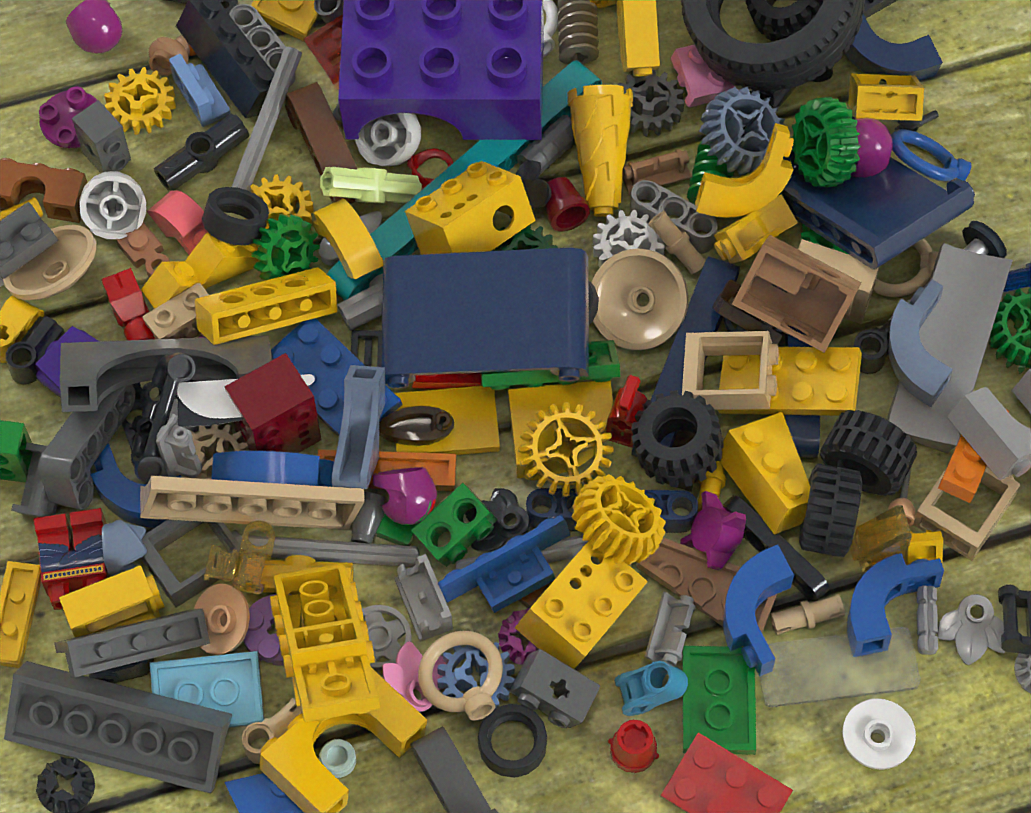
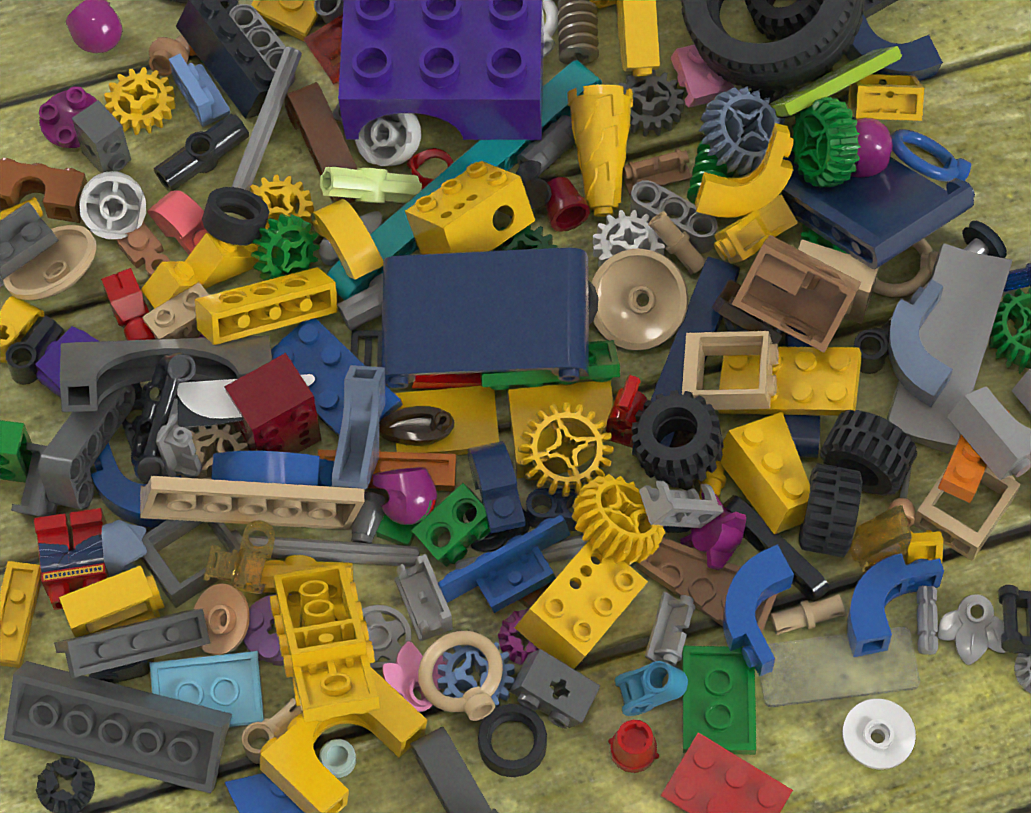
(497, 483): none -> dark blue arch
(679, 507): none -> light grey hinge
(835, 81): none -> lime tile
(914, 125): black hand -> none

